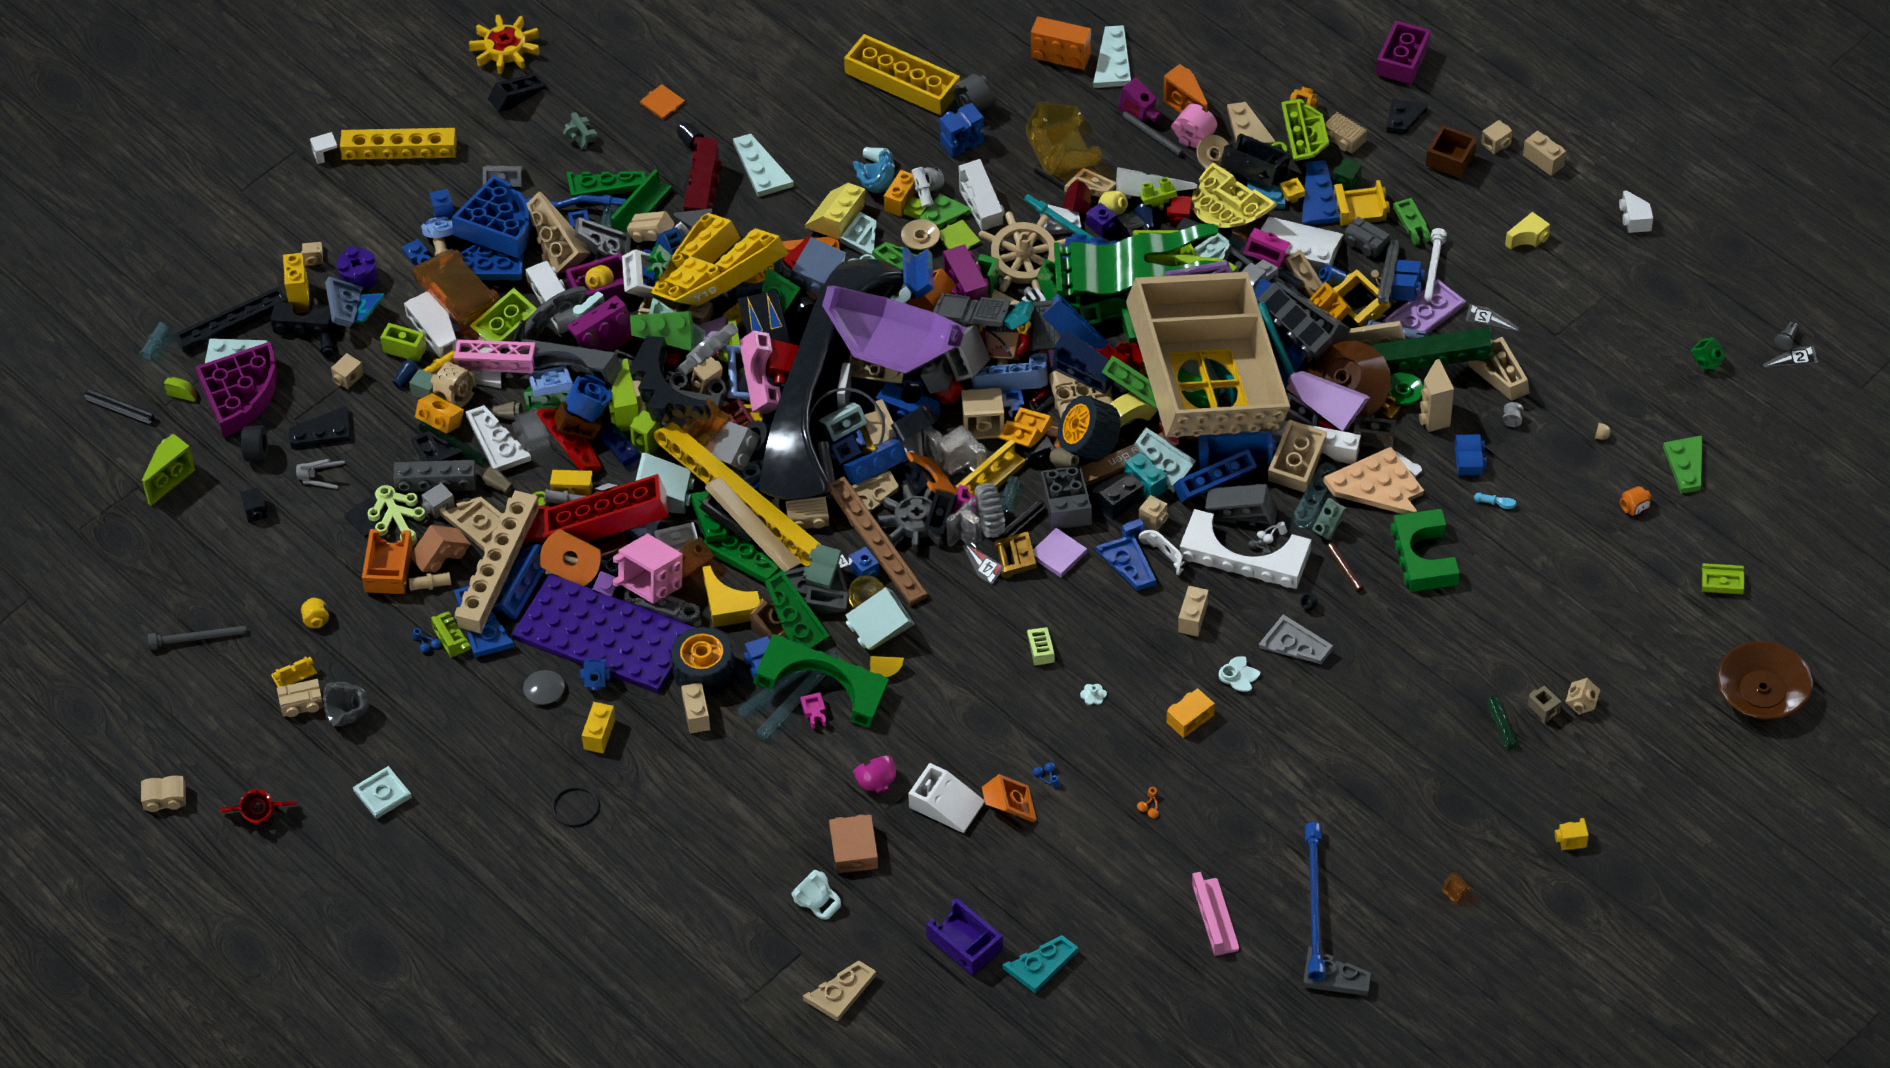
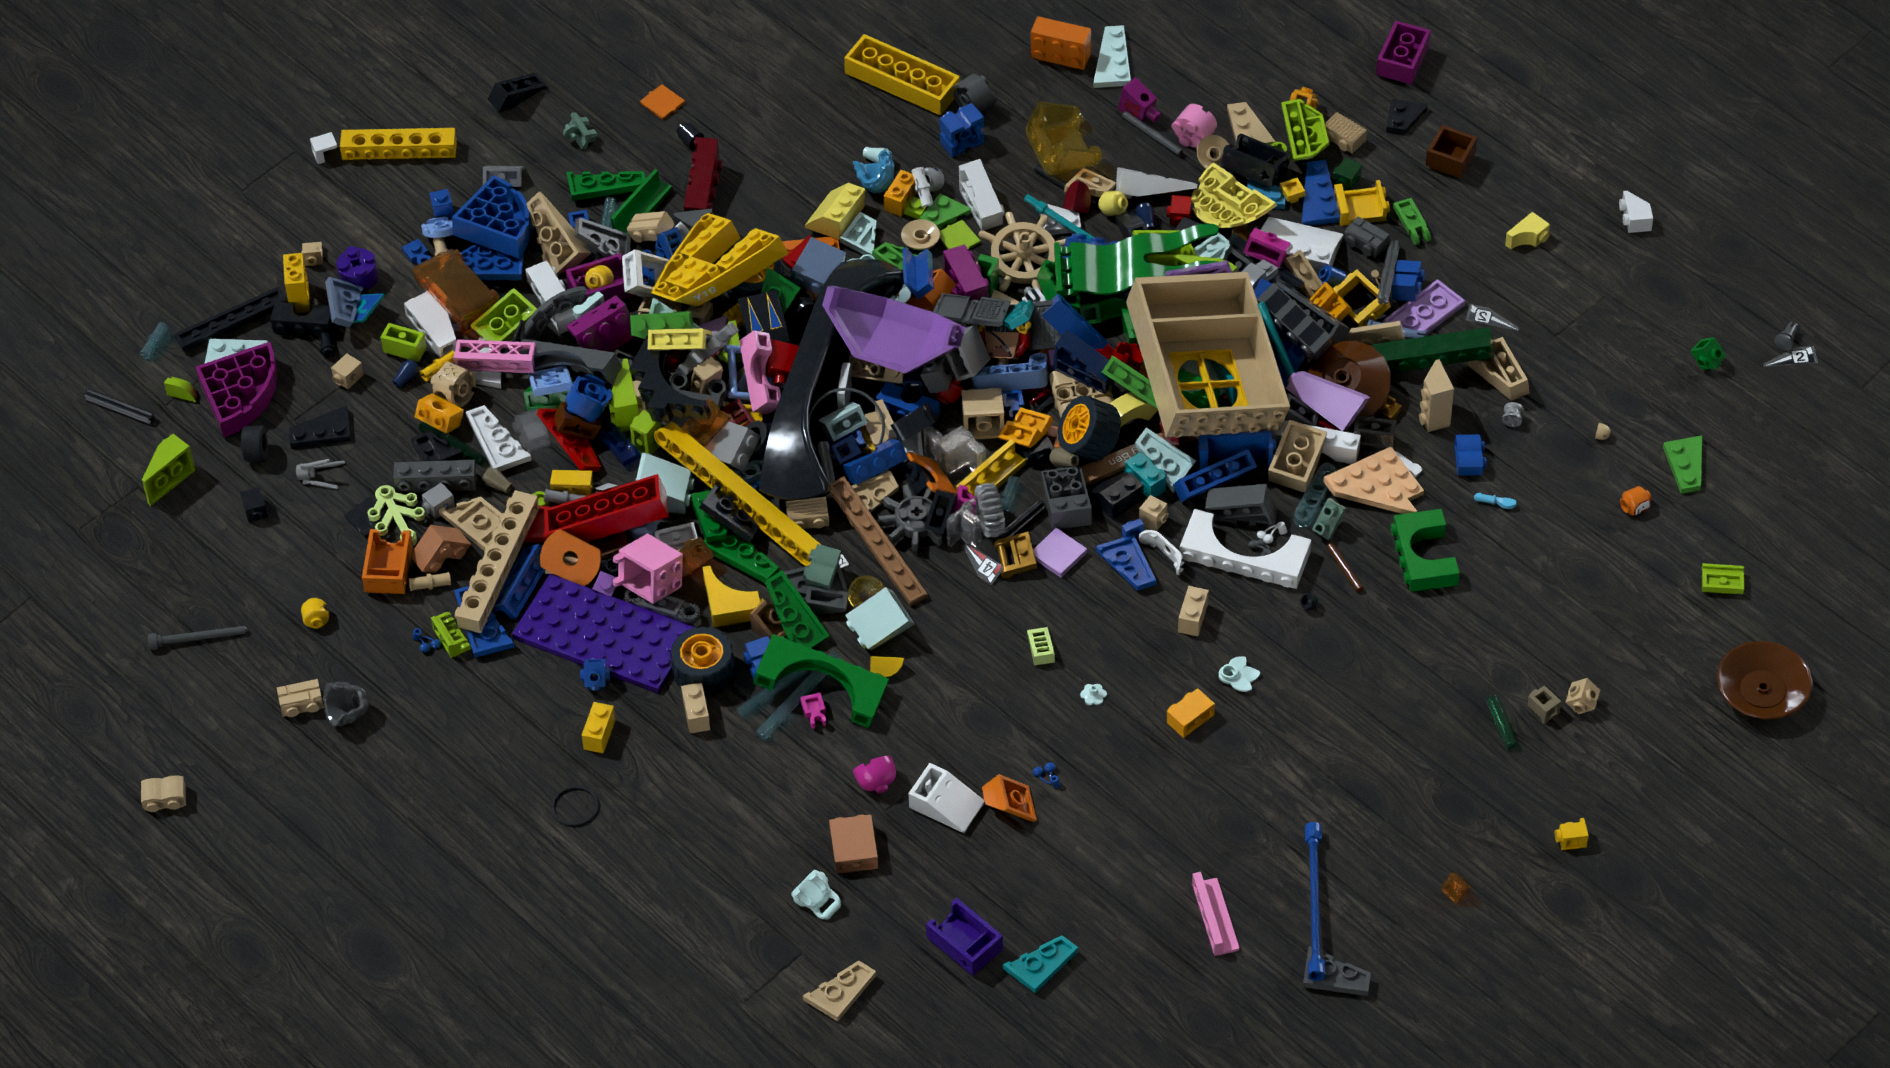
(248, 803): red helmet -> none
(295, 673): yellow hinge -> none
(382, 792): light aqua plate -> none
(420, 384): sand green panel -> none
(505, 43): yellow gear -> none
(507, 410): dark tan cone -> none
(543, 687): dark grey dish -> none
(606, 200): blue bar -> none
(660, 261): green plate -> none
(677, 339): none -> light yellow panel
(752, 525): tan tile -> none
(761, 167): light aqua wing -> none
(863, 563): blue brick -> none
(1101, 220): dark purple brick -> none
(1142, 806): orange piece -> none
(1158, 196): lime hips -> none
(1182, 89): orange slope -> none
(1295, 641): light grey wing -> none
(1405, 383): green dish -> none
(1438, 238): white piece -> none
(1496, 137): tan brick -> none
(1544, 153): tan brick -> none

